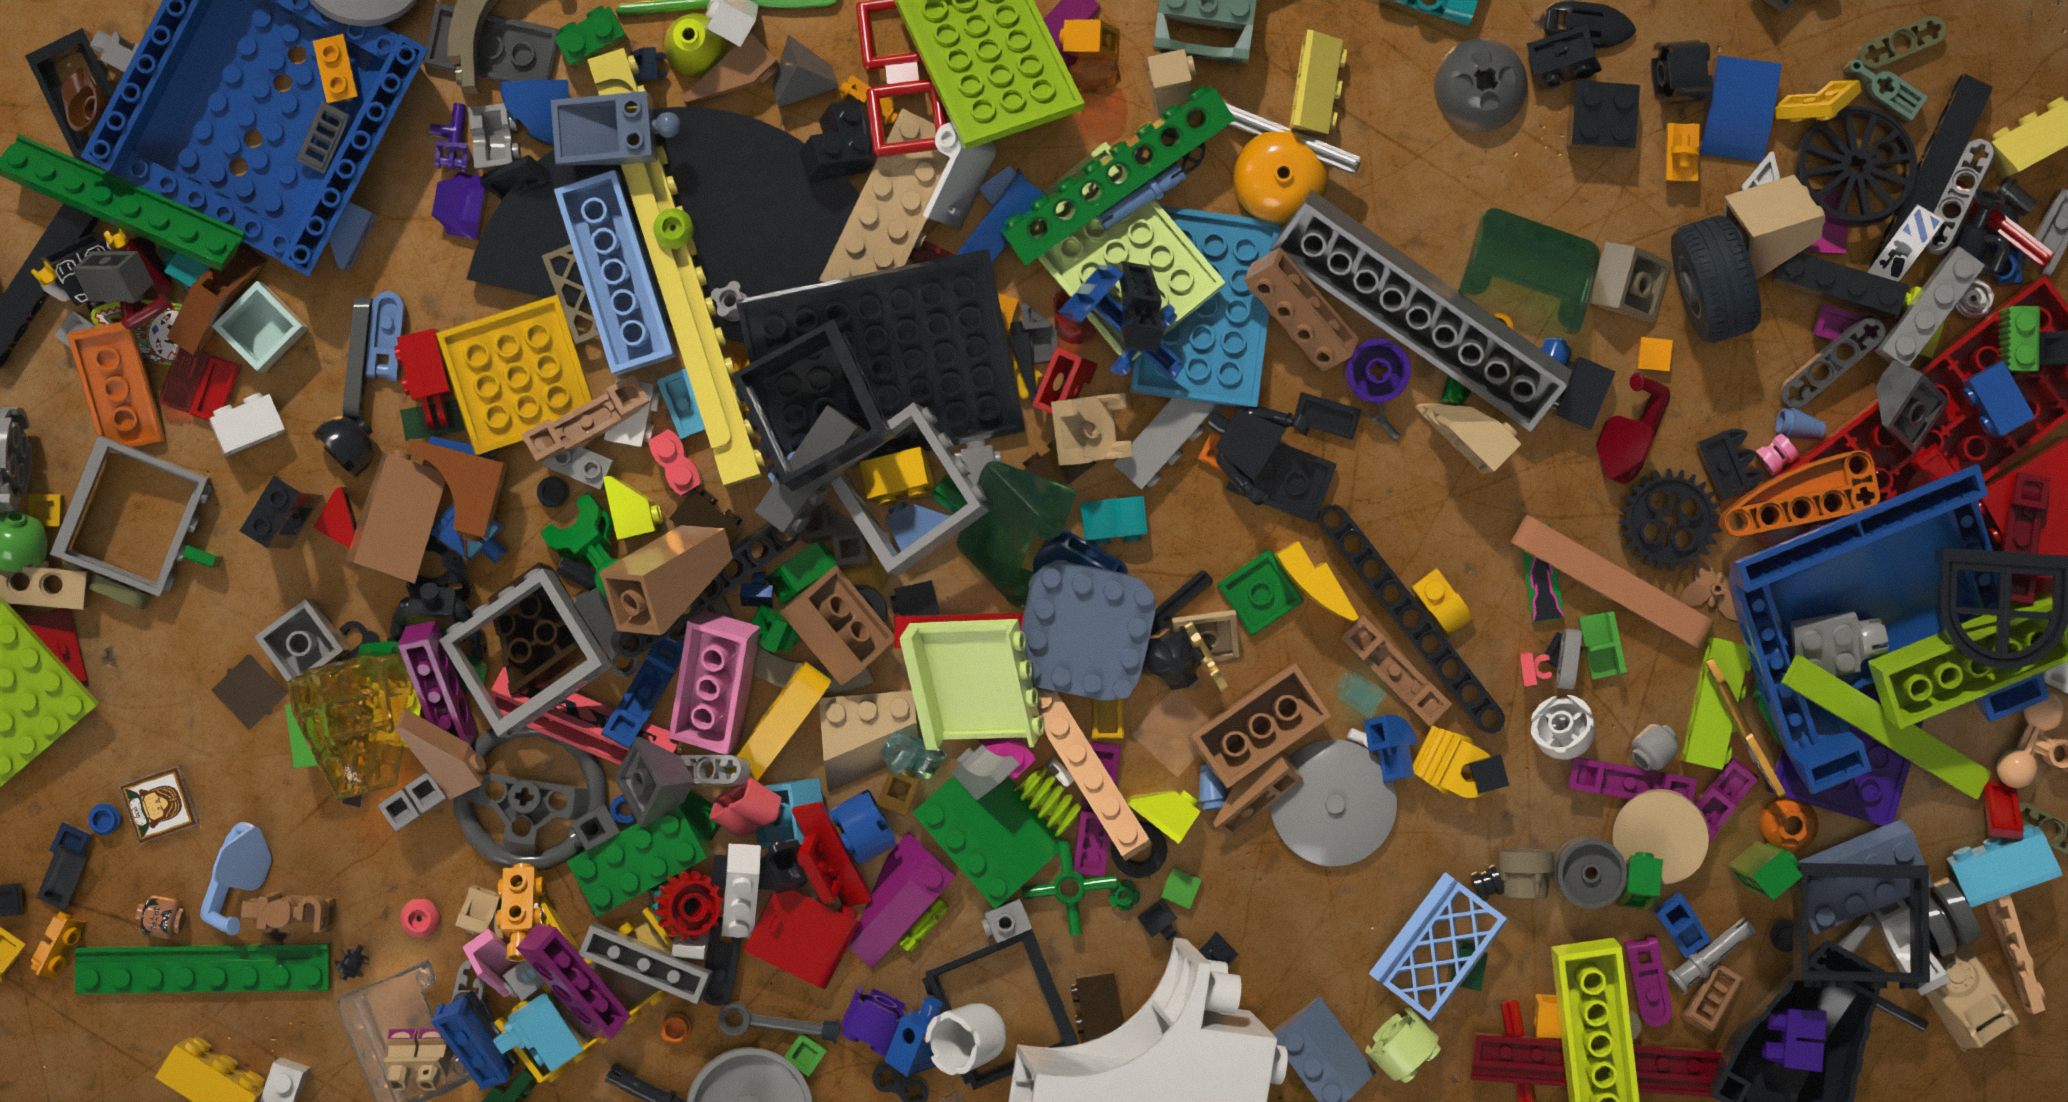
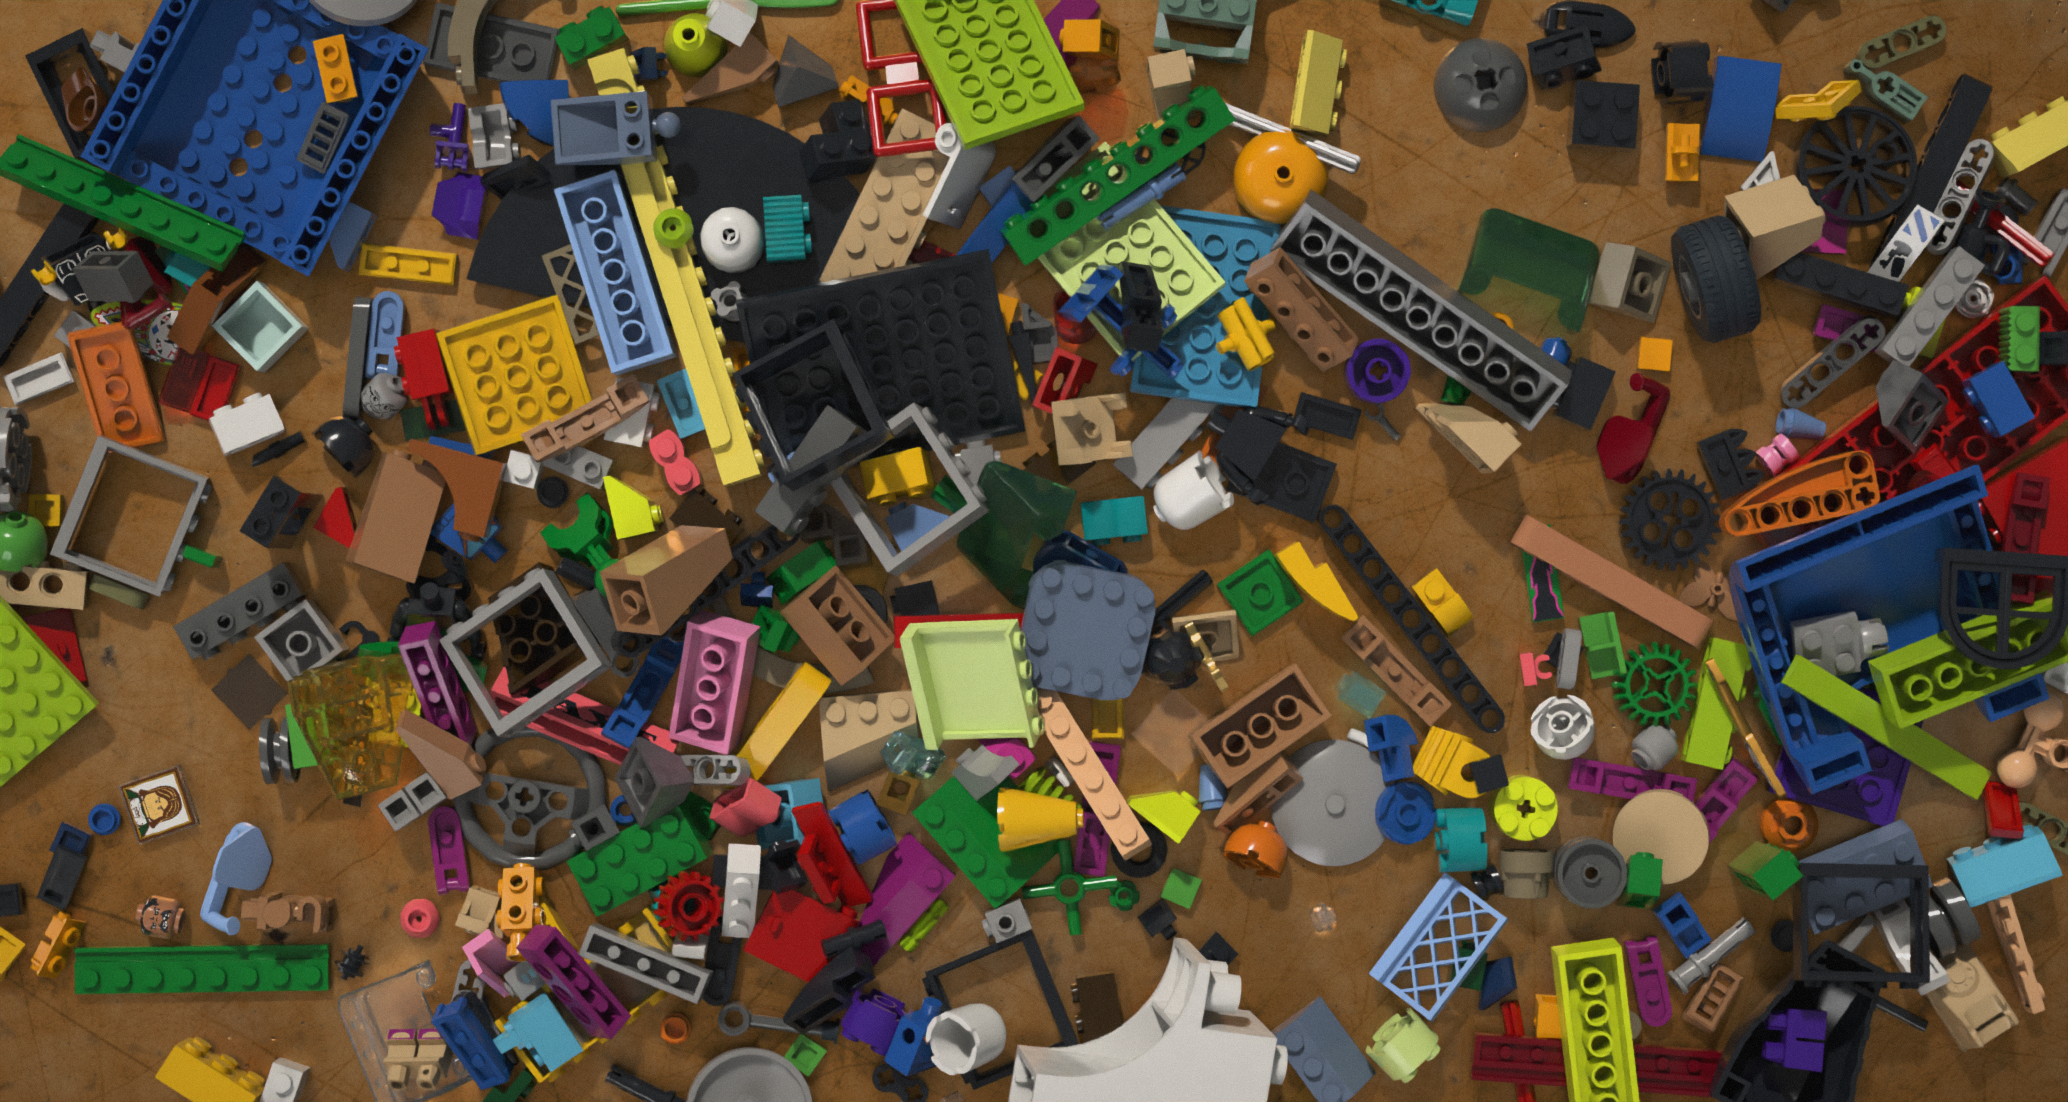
(38, 379): none -> white tile
(240, 611): none -> dark grey brick
(276, 752): none -> dark grey wheel
(278, 448): none -> black piece
(383, 396): none -> light grey head
(408, 264): none -> yellow tile
(448, 850): none -> magenta plate
(523, 470): none -> white brick
(742, 251): none -> white cylinder
(785, 229): none -> teal brick
(830, 990): none -> black slope
(853, 936): none -> black pin
(1034, 818): none -> yellow cone
(1054, 157): none -> dark grey slope
(1191, 493): none -> white cylinder
(1246, 335): none -> yellow pin
(1258, 849): none -> orange cylinder
(1323, 917): none -> clear plate
(1405, 812): none -> blue tile
(1460, 839): none -> teal brick
(1497, 982): none -> dark blue piece
(1535, 821): none -> neon yellow brick
(1667, 676): none -> green gear

